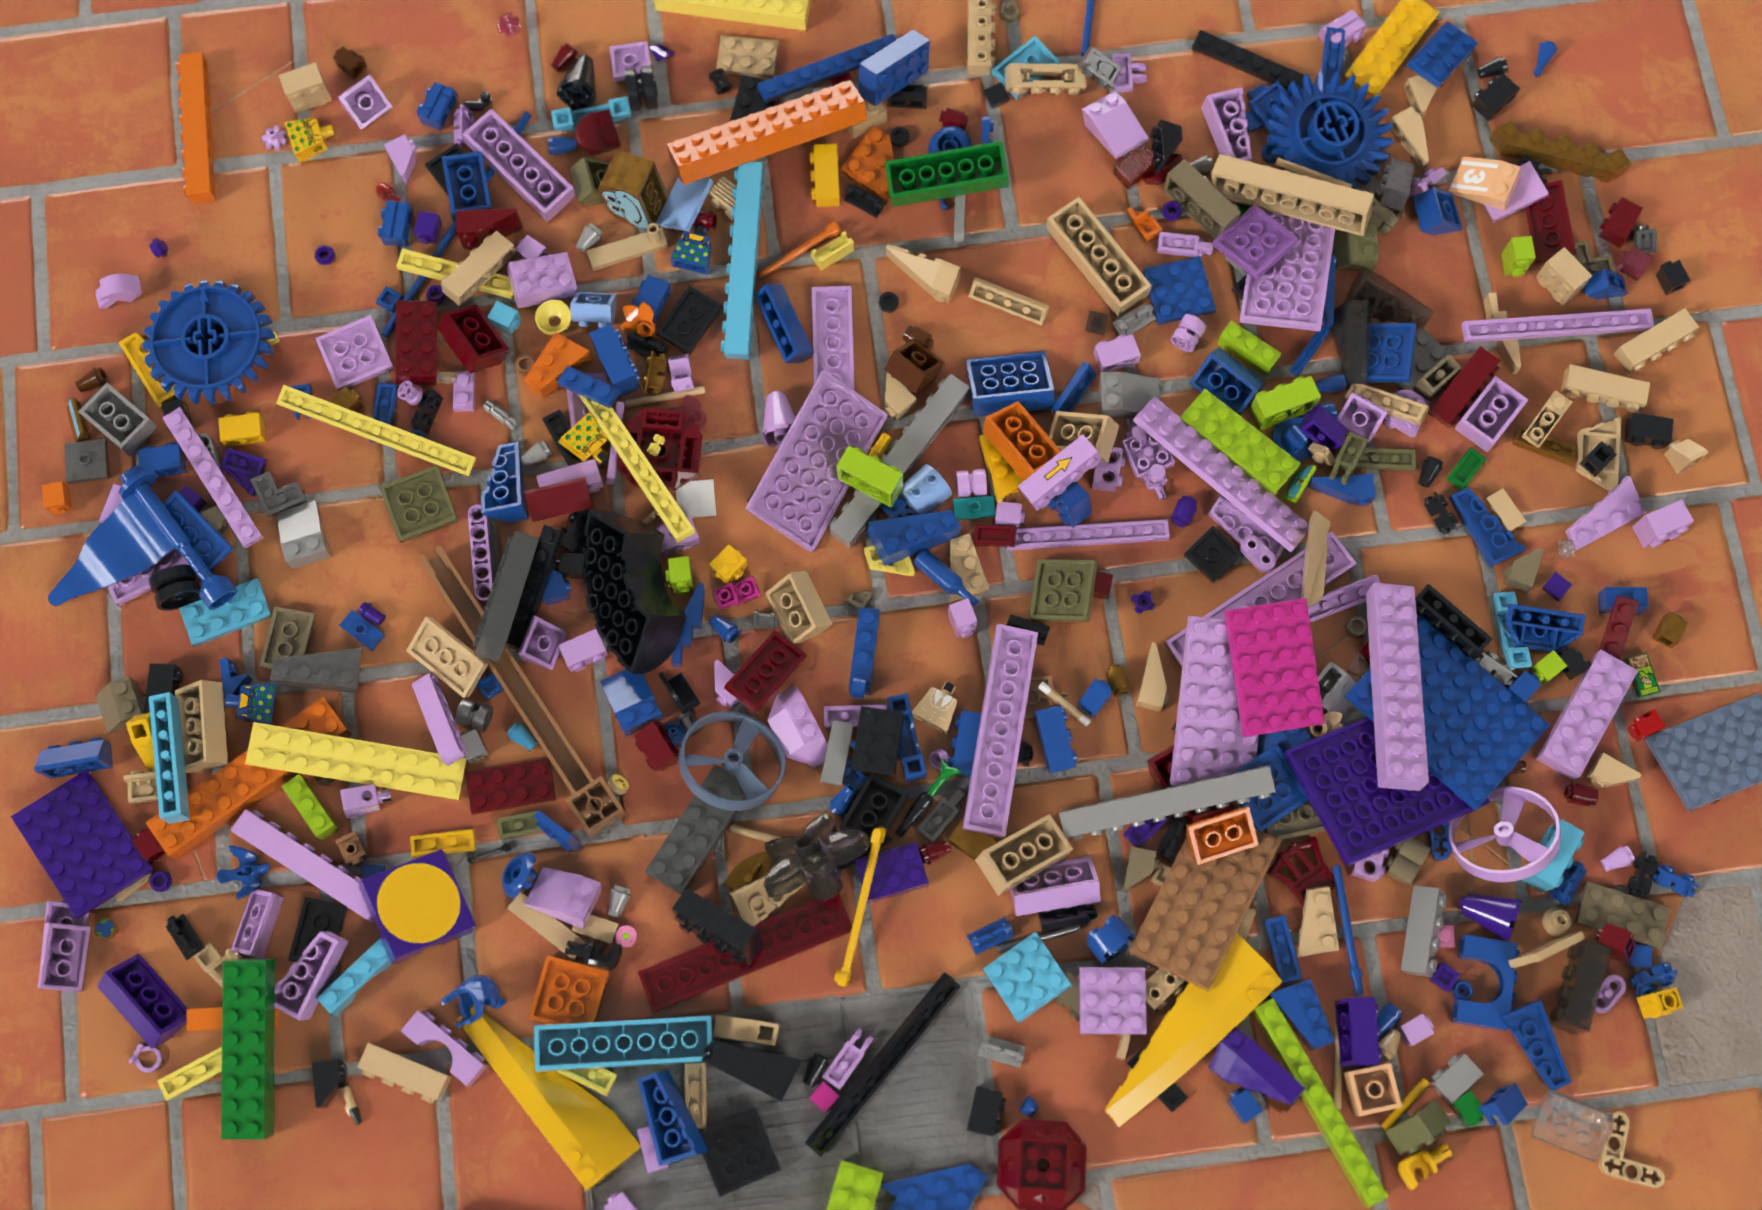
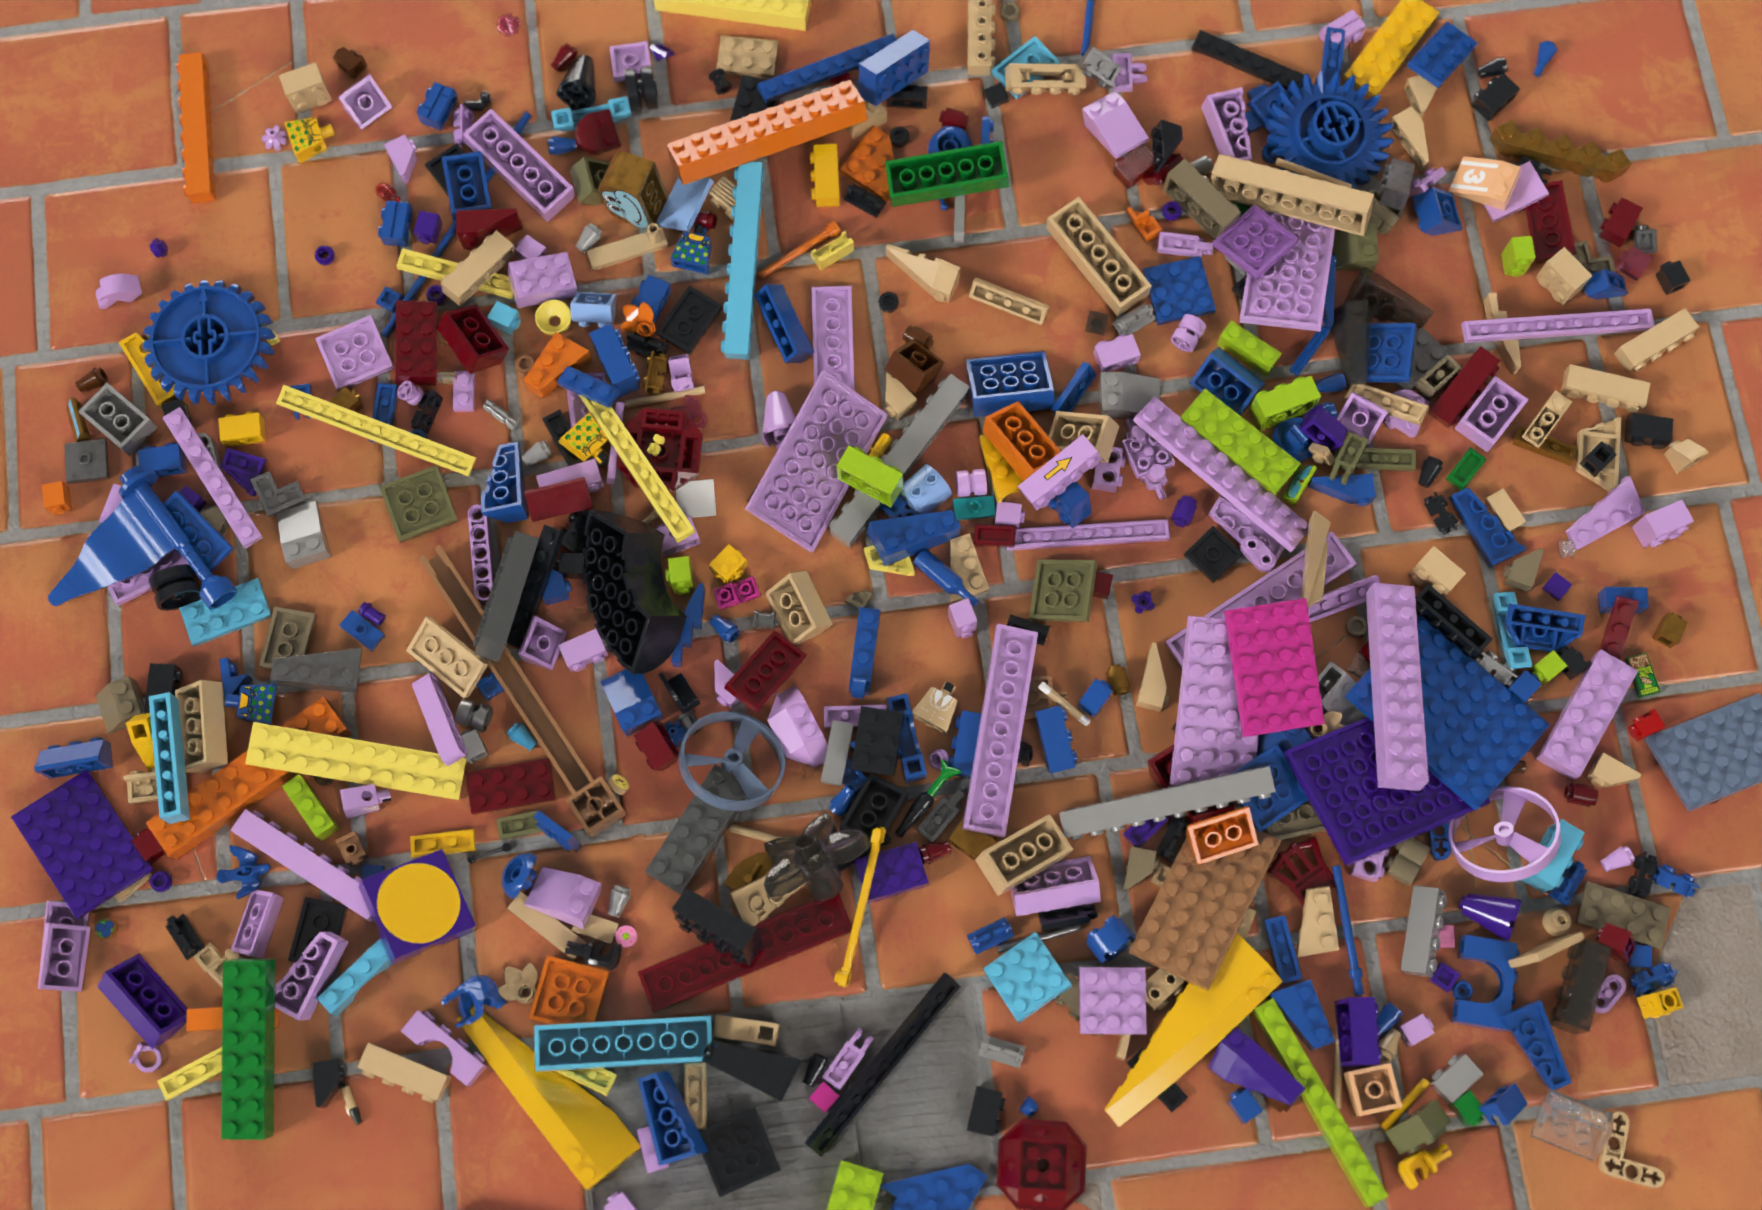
(517, 982): none -> tan plate
(1437, 571): none -> tan brick

